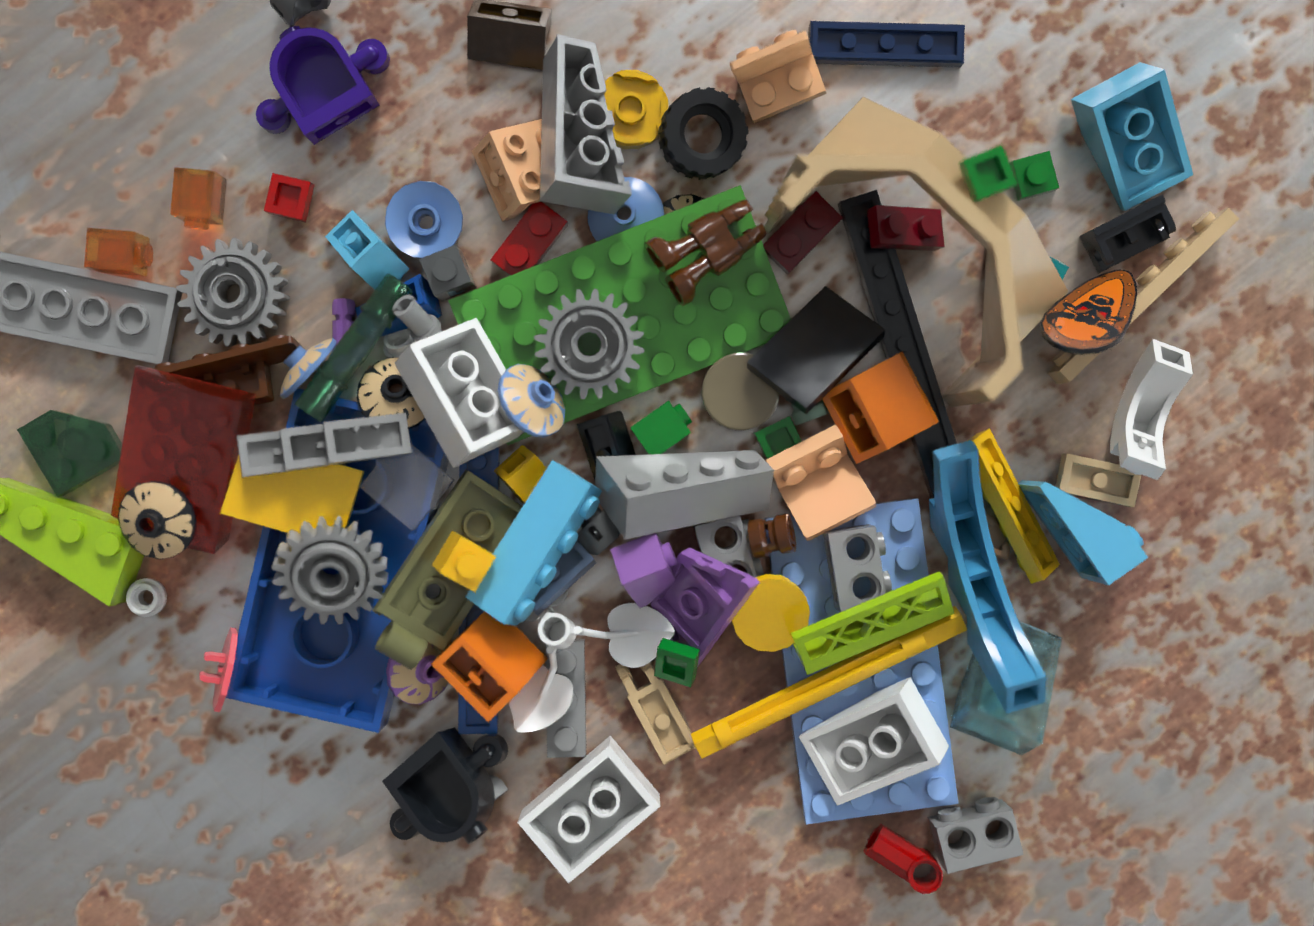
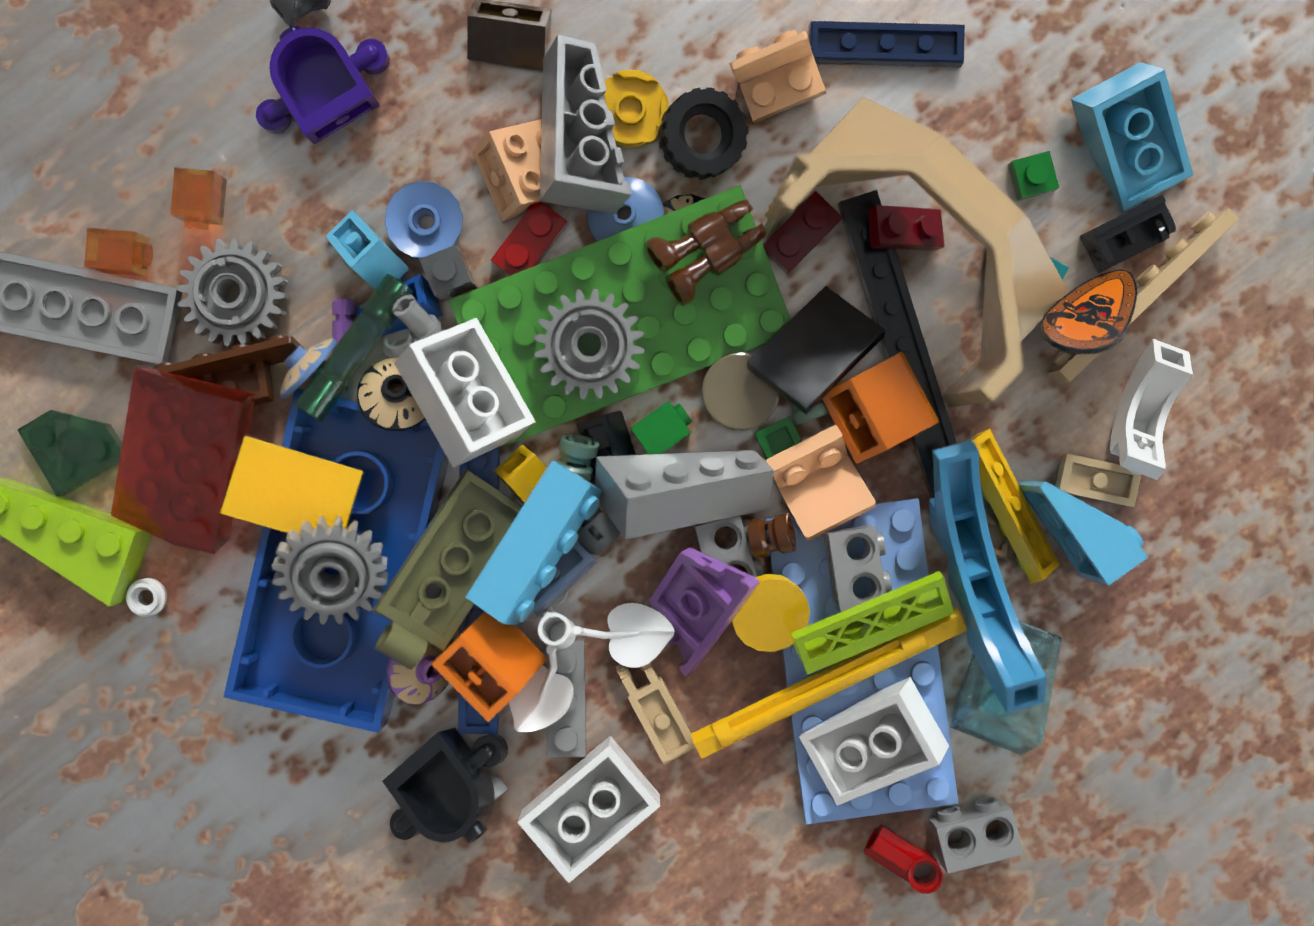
(170, 513): tan dish -> none
(226, 663): coral piece -> none
(289, 197): red plate -> none
(324, 444): light grey slope -> none
(407, 486): clear piece -> none
(463, 561): yellow brick -> none
(531, 400): dish -> none
(578, 454): none -> sand green wheel
(645, 567): medium lavender slope -> none
(676, 662): green plate -> none
(988, 173): green plate -> none

